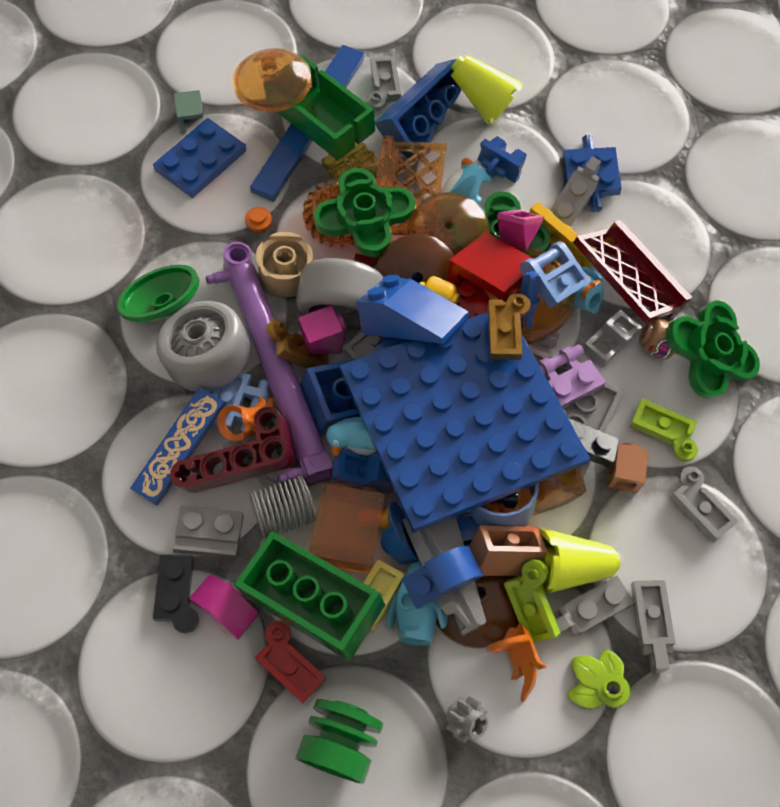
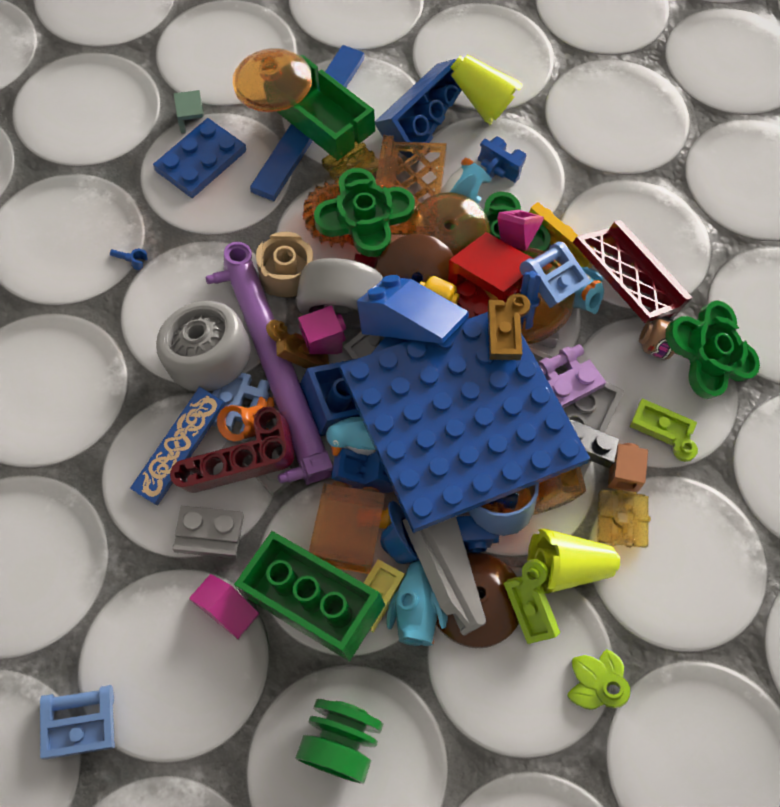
(78, 733): none -> medium blue plate
(131, 257): none -> blue hand
(158, 294): green dish -> none
(173, 593): black hinge -> none
(258, 219): orange plate -> none
(278, 524): light grey piece -> none
(288, 664): red hinge -> none
(385, 82): light grey hinge -> none
(442, 575): blue brick -> none
(467, 719): light grey gear -> none
(506, 548): nougat brick -> none
(522, 655): orange piece -> none
(577, 193): light grey hinge -> none
(594, 607): light grey hinge -> none
(609, 181): blue plate -> none
(611, 338): light grey slope -> none
(612, 531): none -> clear yellow piece
(653, 622): light grey hinge -> none
(702, 505): light grey hinge -> none

